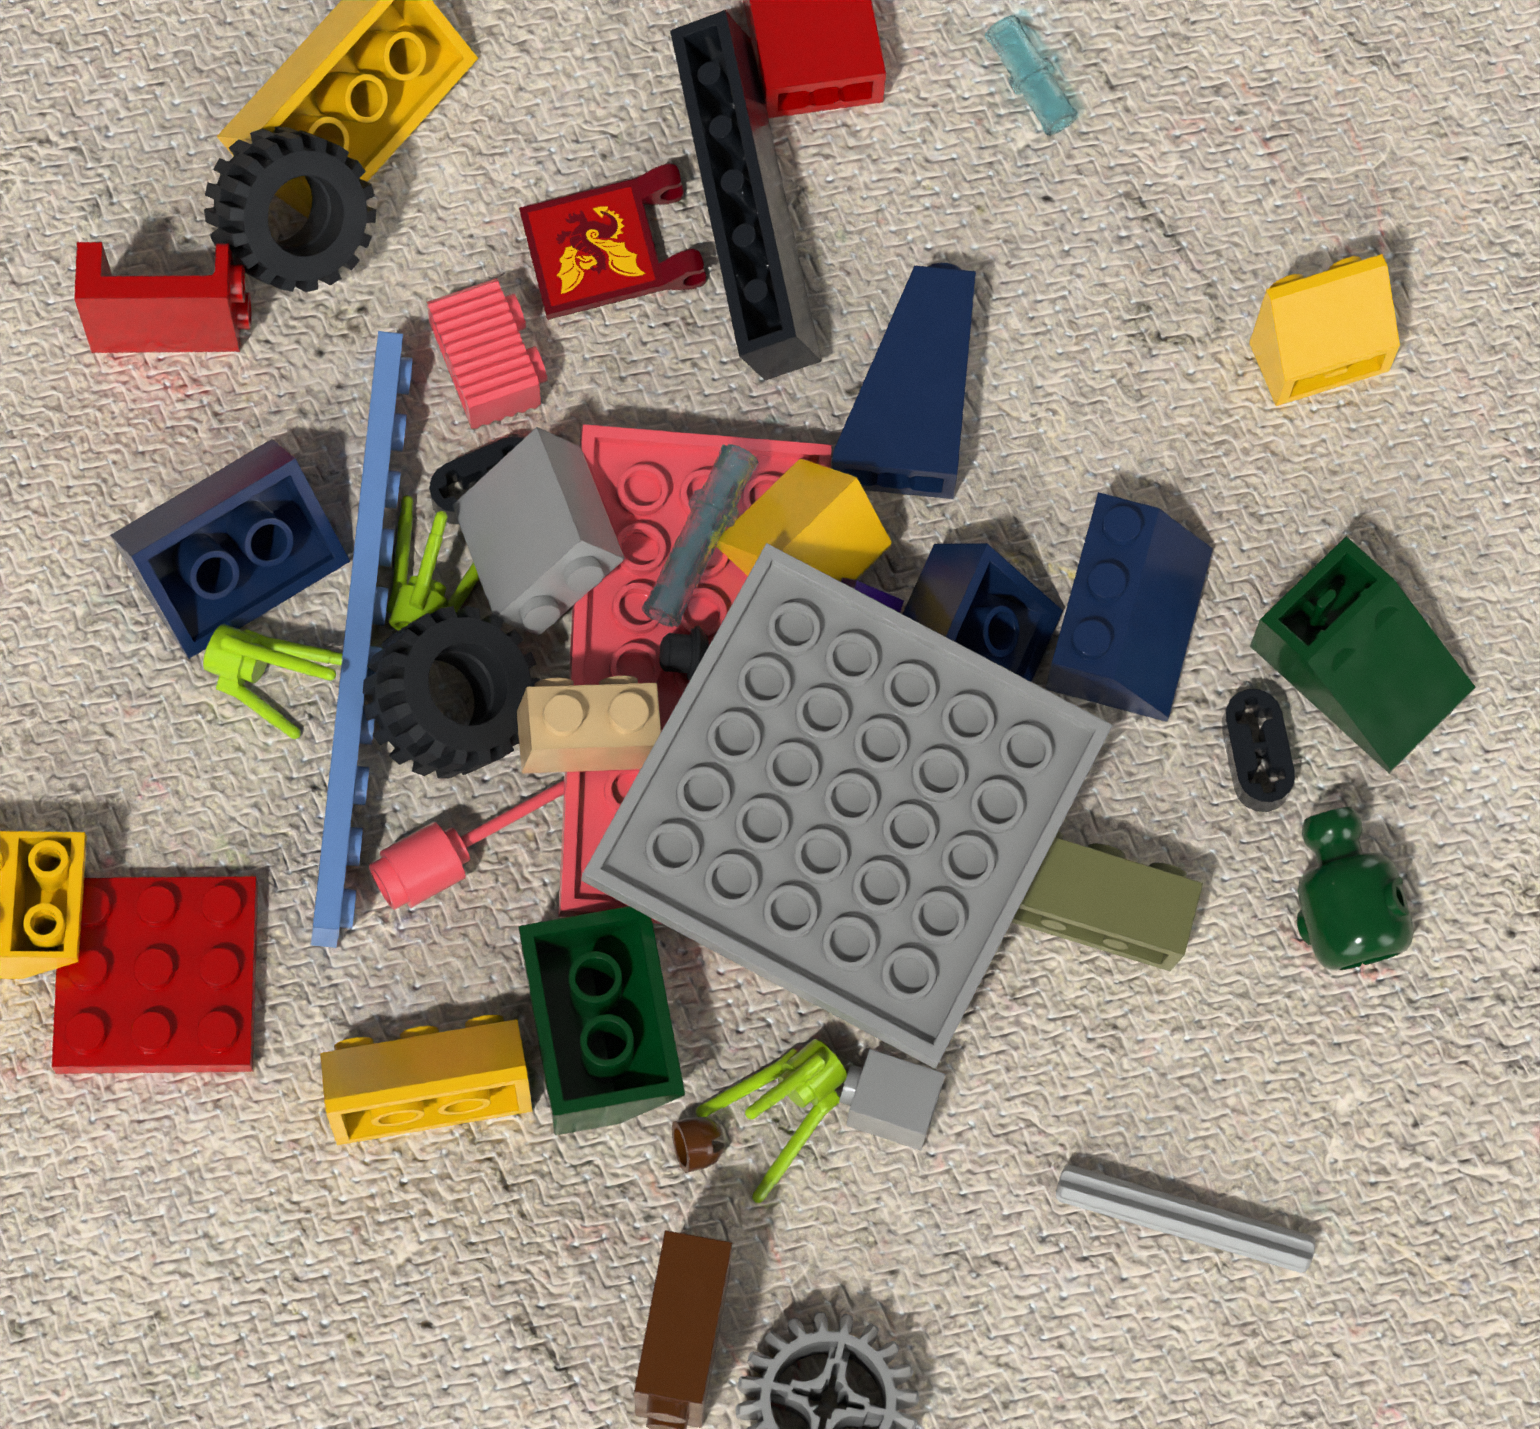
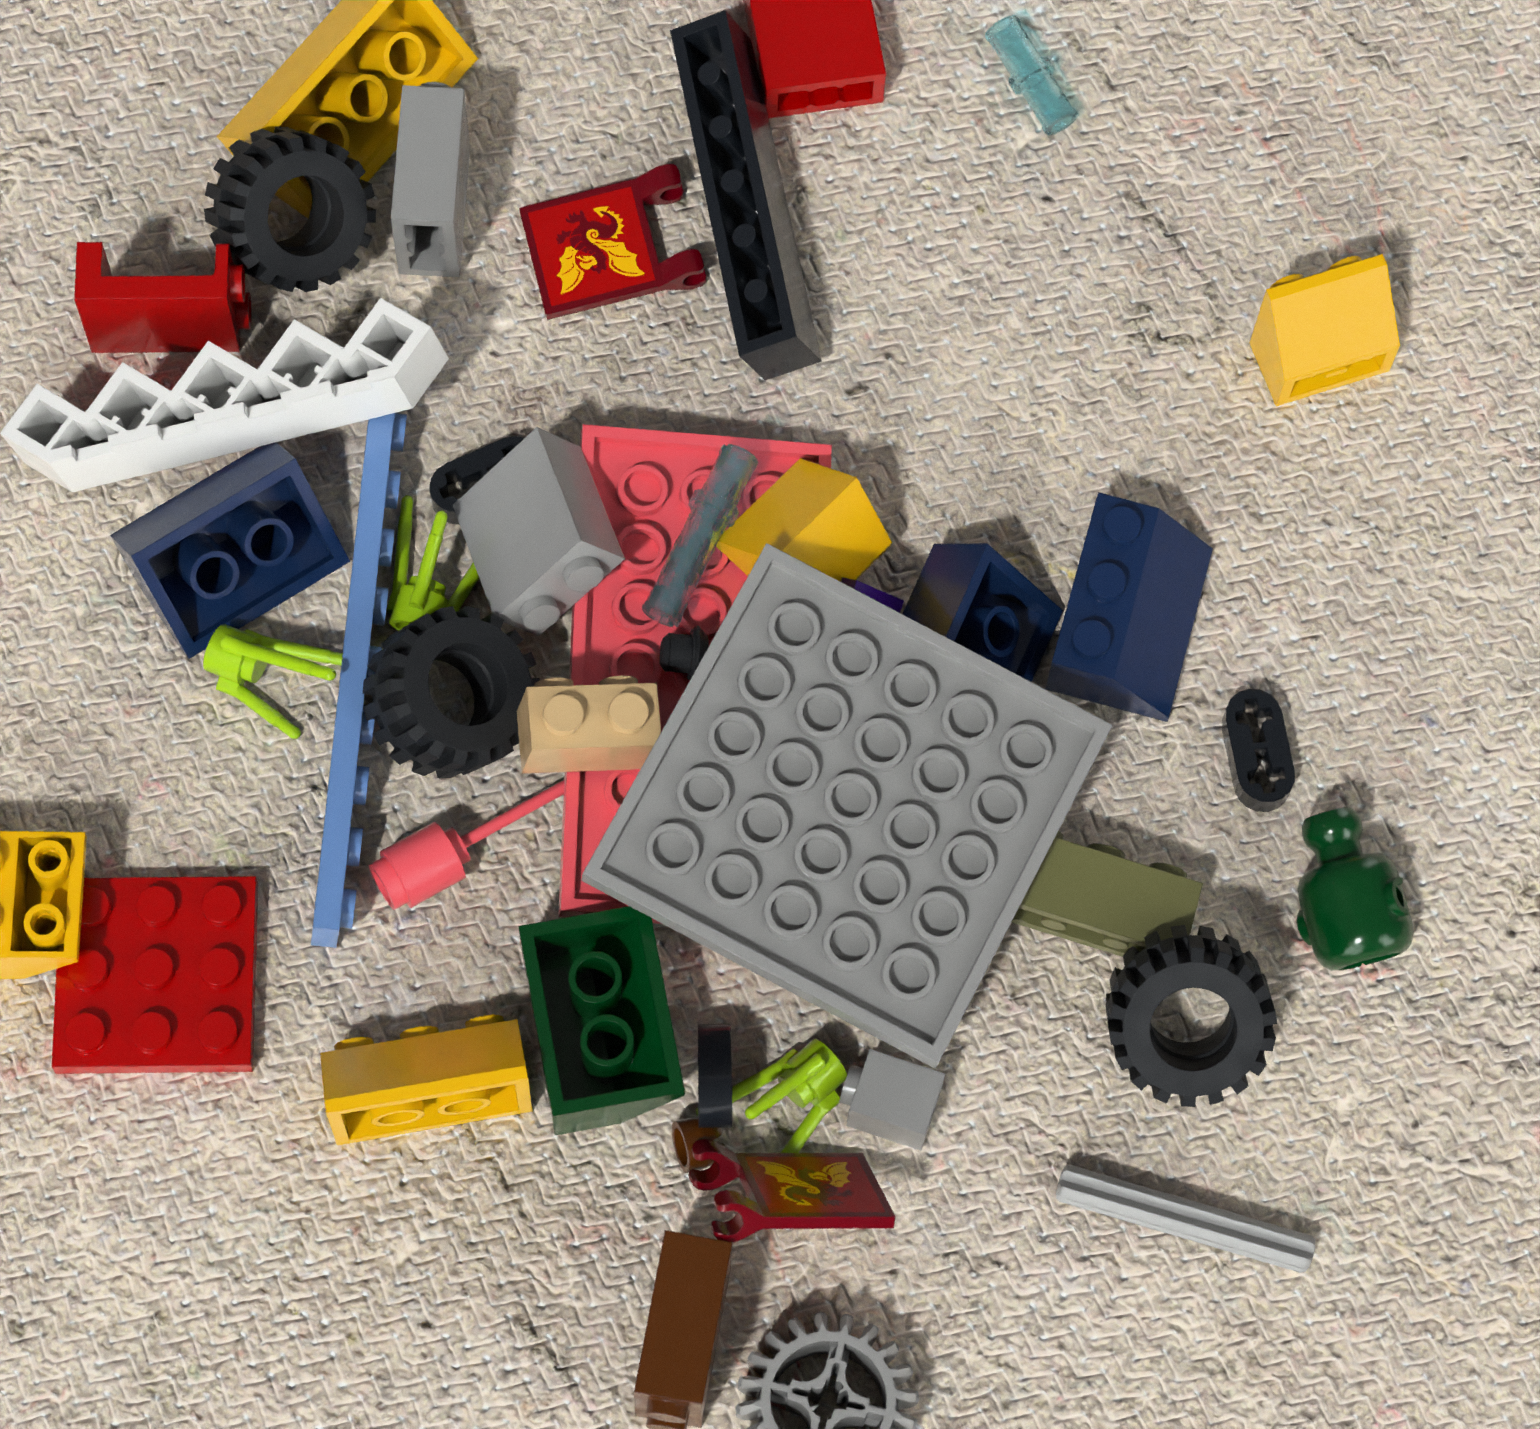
(228, 404): none -> white brick
(430, 180): none -> light grey brick
(486, 353): coral brick -> none
(714, 1076): none -> black beam
(791, 1191): none -> dark red flag
(911, 404): dark blue slope -> none
(1201, 1065): none -> black tyre
(1362, 655): dark green slope -> none

